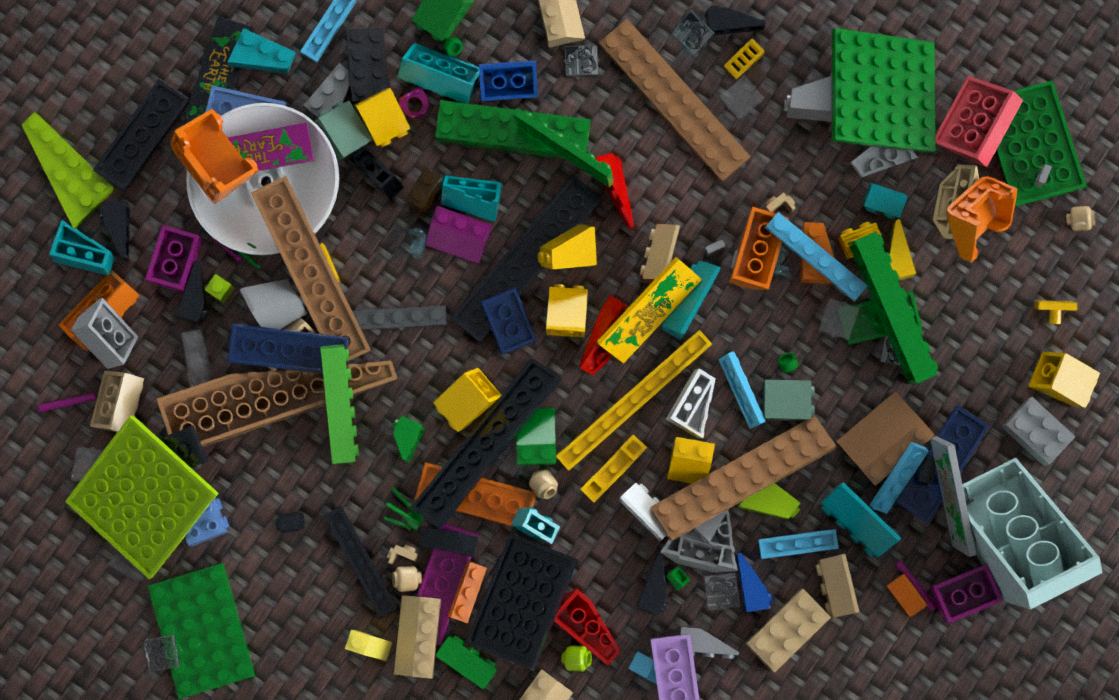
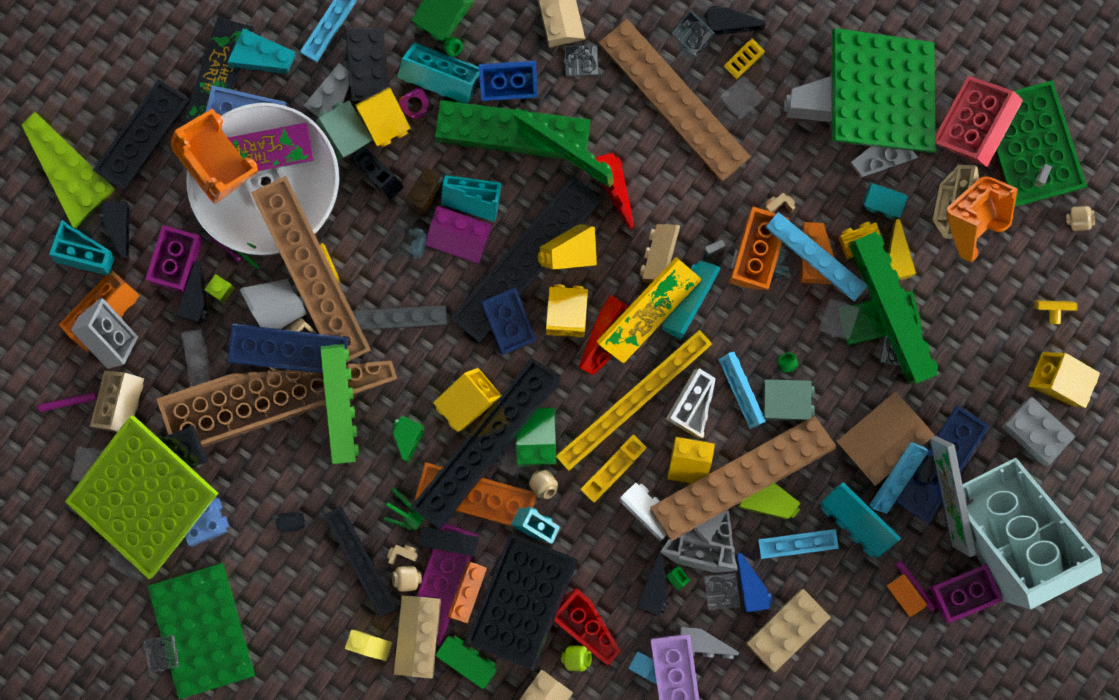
(837, 586): tan slope -> none

